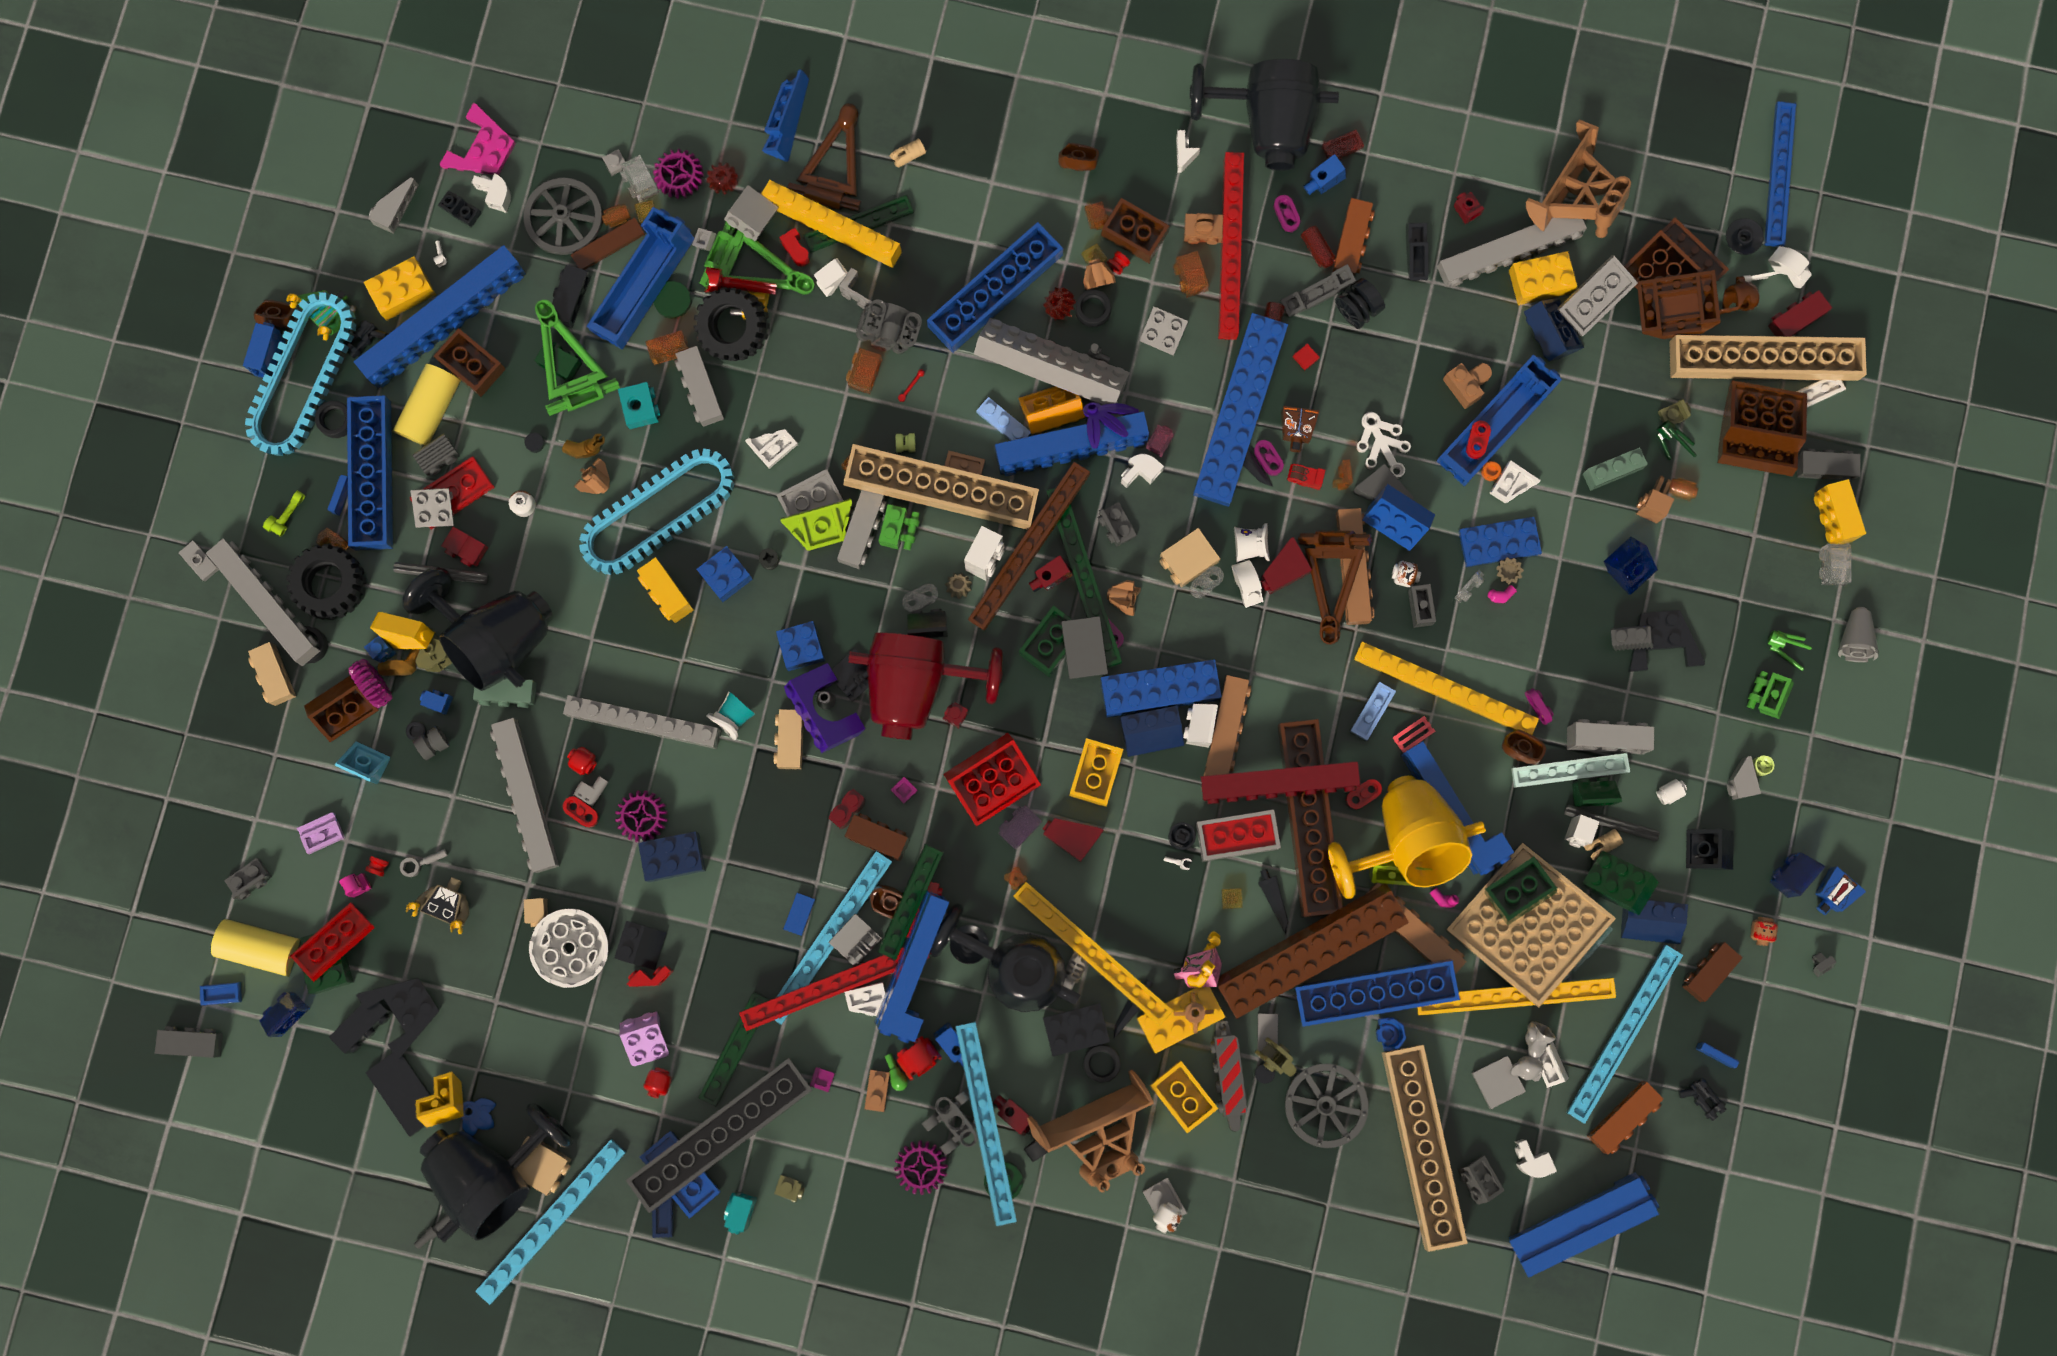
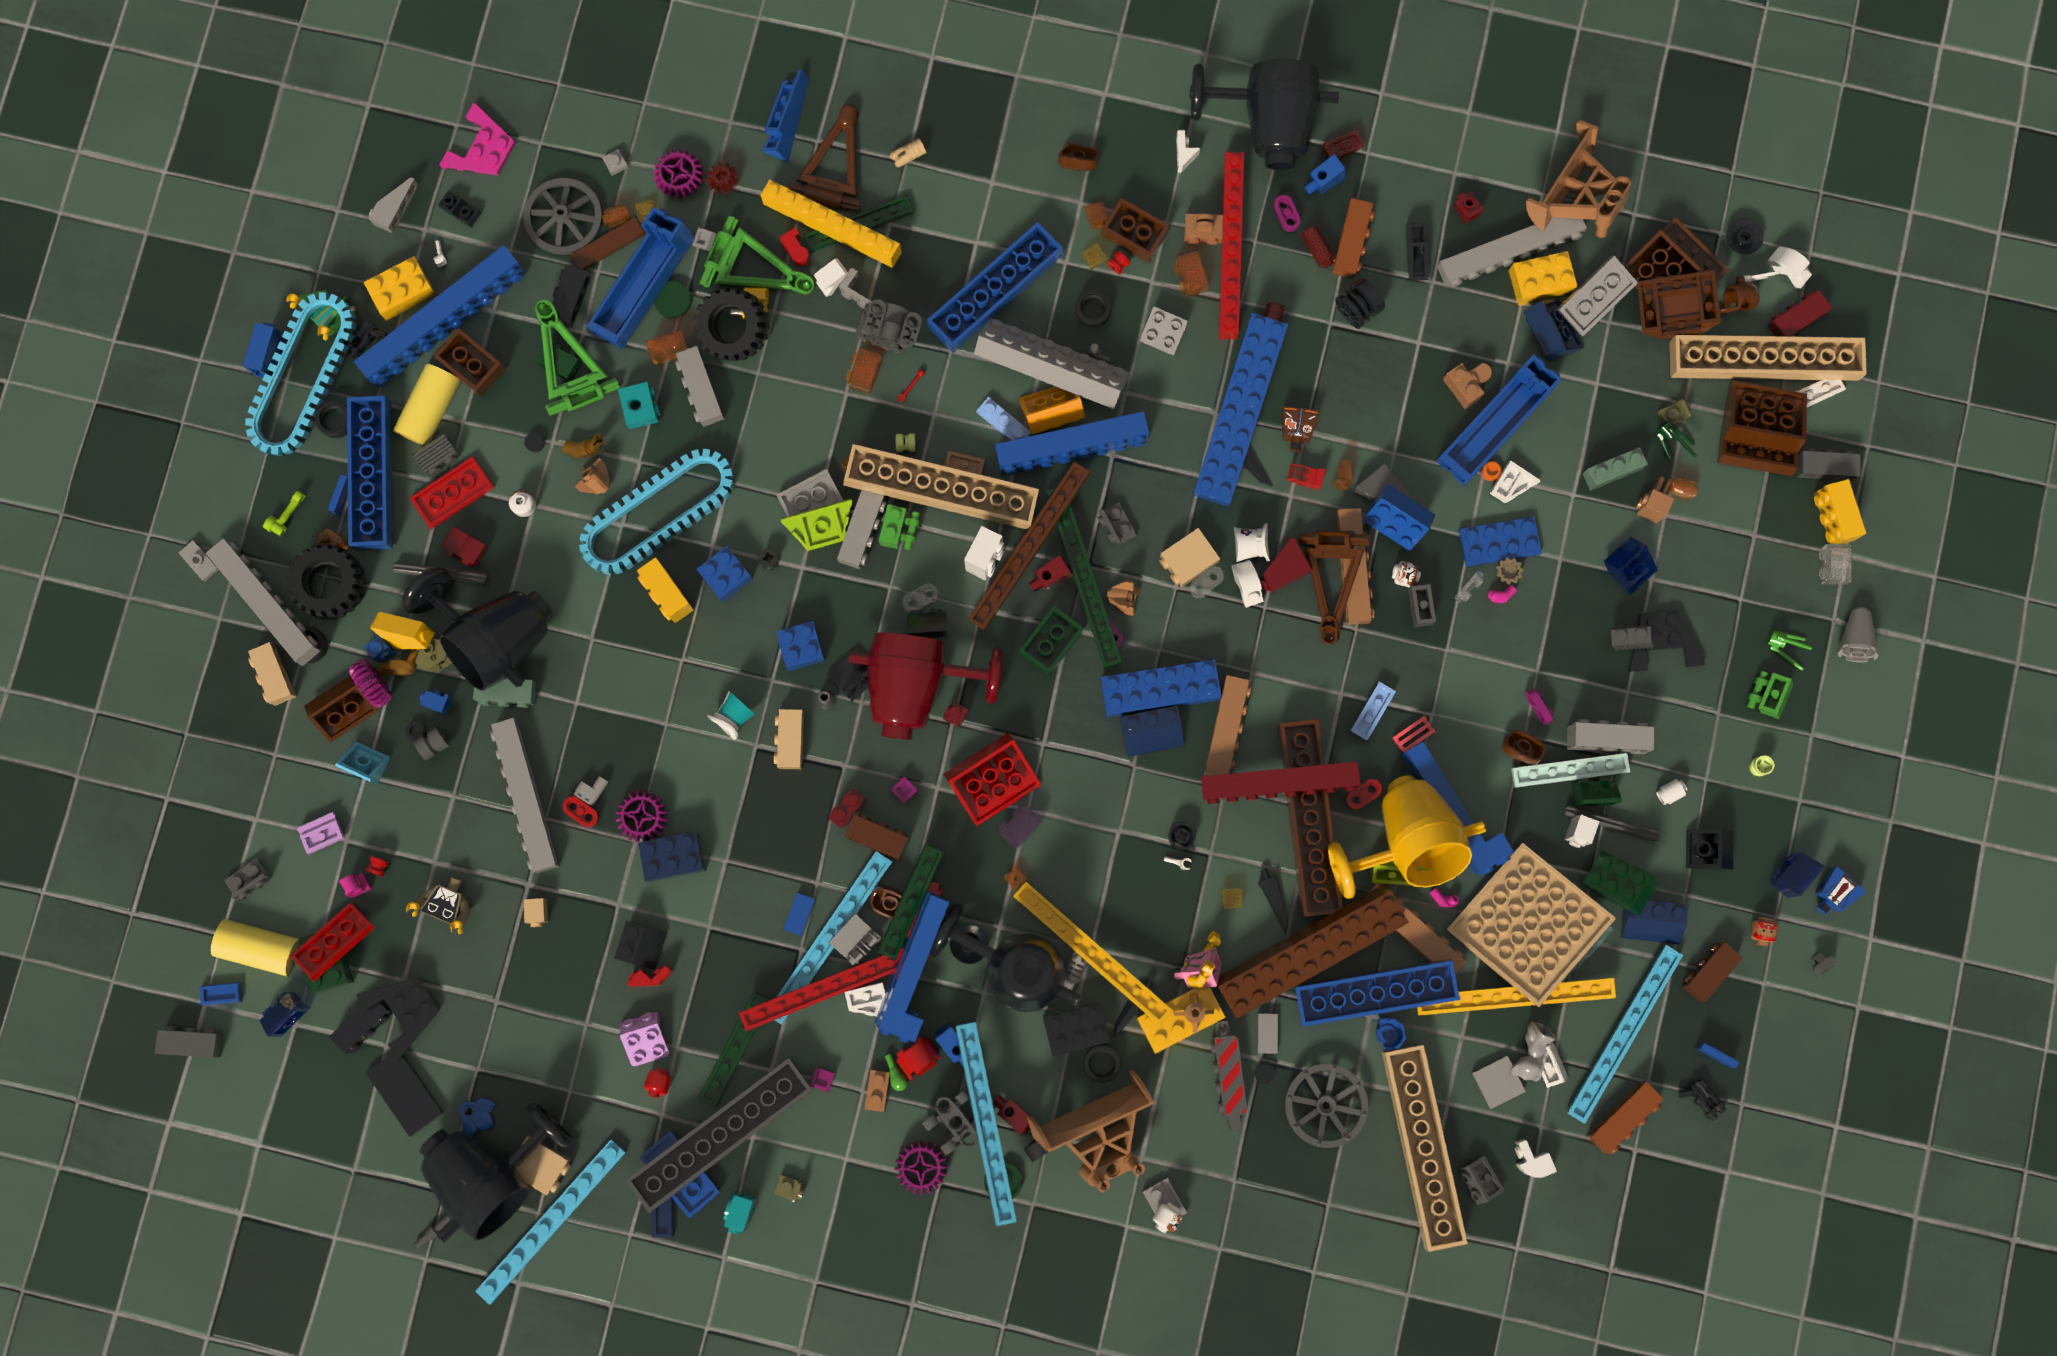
(275, 313): reddish brown piece -> none
(426, 860): light grey piece -> none
(432, 507): light grey hinge -> none
(444, 1104): yellow brick -> none
(498, 192): white brick -> none
(549, 952): white brick -> none
(581, 761): red head -> none
(639, 178): clear brick -> none
(642, 722): light grey brick -> none
(717, 281): red piece -> none
(751, 213): light grey brick -> none
(772, 447): white wing -> none
(824, 732): dark purple arch -> none
(958, 585): dark tan piece -> none
(1059, 303): clear red gear -> none
(1072, 837): dark red slope -> none
(1084, 647): dark grey tile -> none
(1096, 413): dark purple plant -> none
(1096, 772): yellow brick -> none
(1097, 274): medium nougat brick -> none
(1142, 465): white brick -> none
(1160, 440): clear pink brick -> none
(1183, 1096): yellow brick -> none
(1201, 724): white slope -> none
(1238, 835): red brick -> none
(1268, 458): magenta plate -> none
(1276, 1058): olive hinge -> none
(1306, 357): red tile -> none
(1319, 291): dark grey slope -> none
(1382, 442): white plant -> none
(1445, 688): yellow plate -> none
(1479, 439): red plate -> none
(1520, 890): dark green brick -> none
(1585, 1224): blue brick -> none
(1607, 843): tan hinge -> none
(1743, 780): light grey slope -> none
(1780, 174): blue plate -> none

